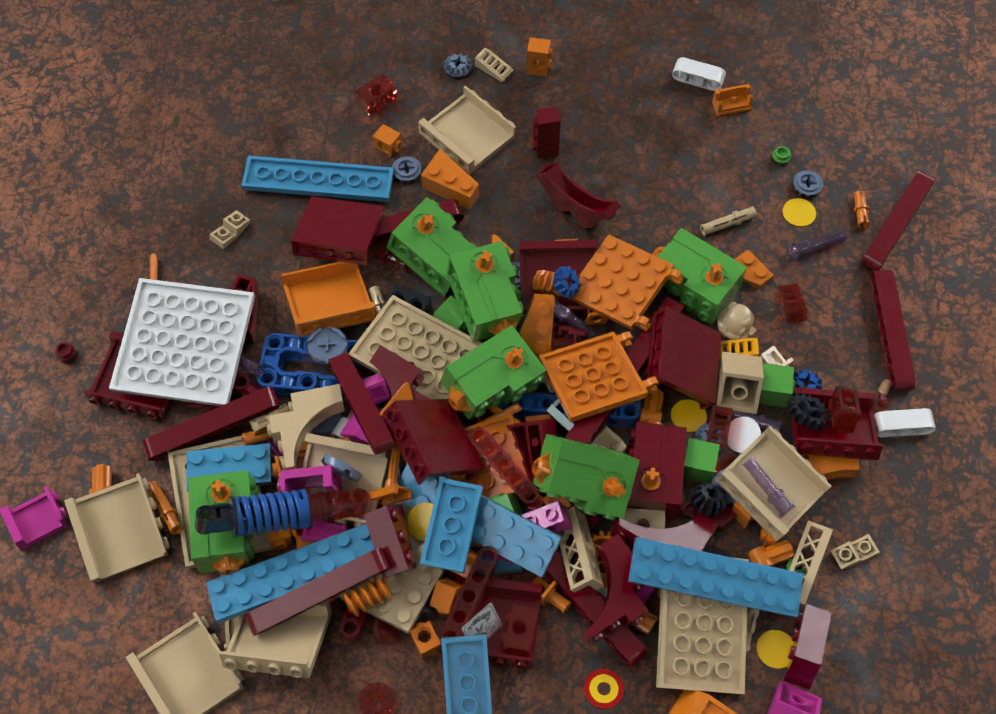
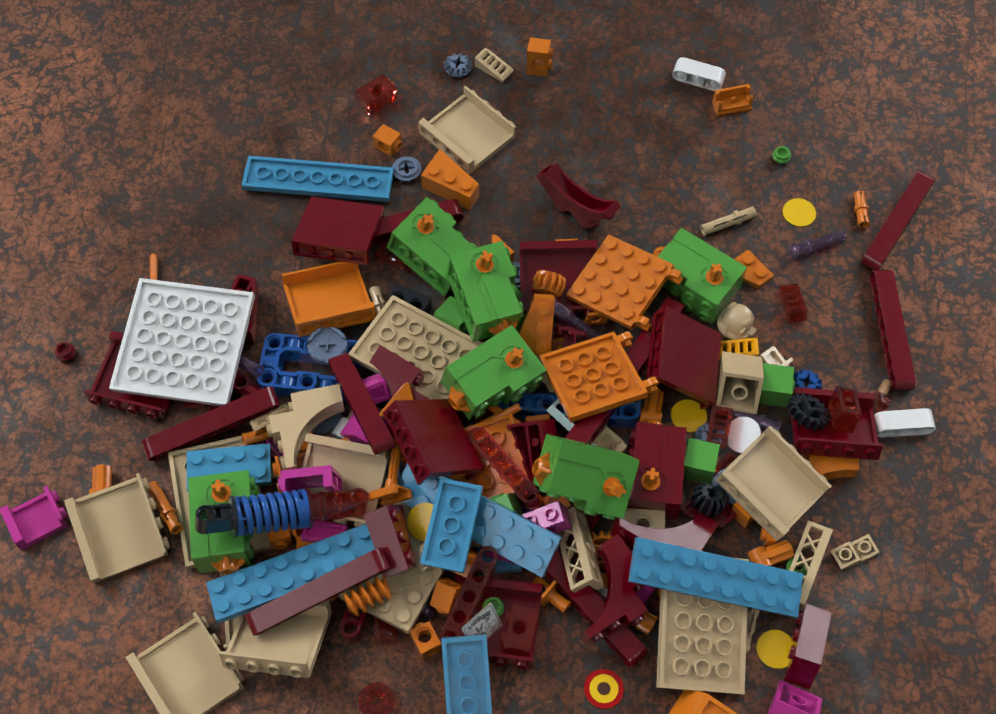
(232, 227): tan slope -> none
(344, 469): sand blue tile -> none
(497, 604): none -> bright green plate
(546, 132): dark red wedge -> none
(562, 286): blue gear -> none
(775, 495): clear purple pin -> none
(814, 180): sand blue gear -> none

